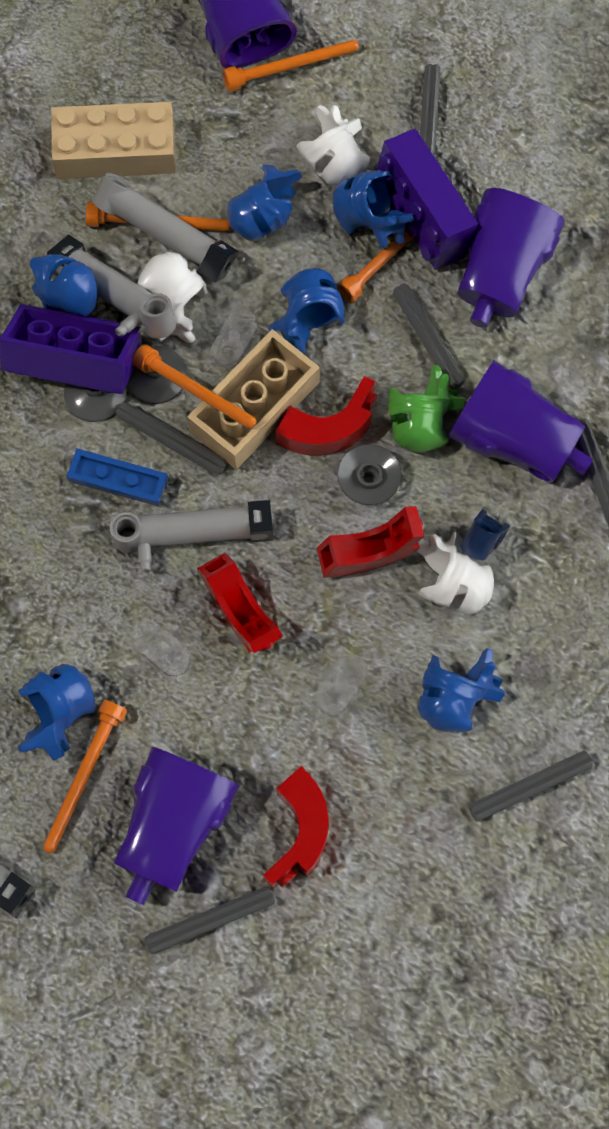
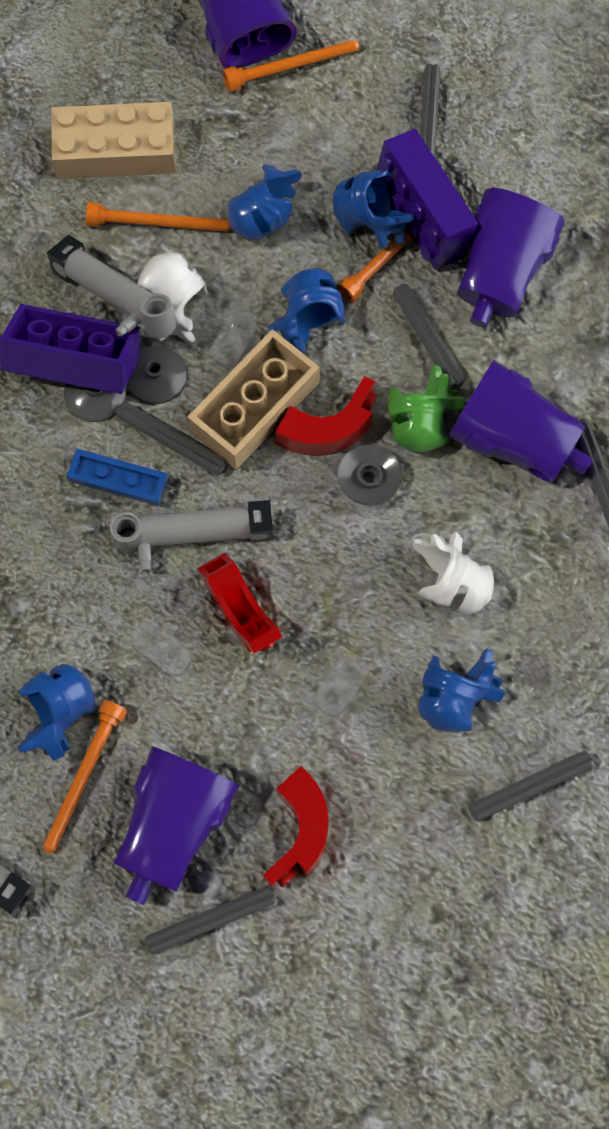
(71, 291): blue piece -> none
(120, 199): light grey piece -> none
(148, 360): orange piece -> none
(335, 152): white piece -> none
(372, 548): red arch -> none
(483, 536): dark blue piece -> none

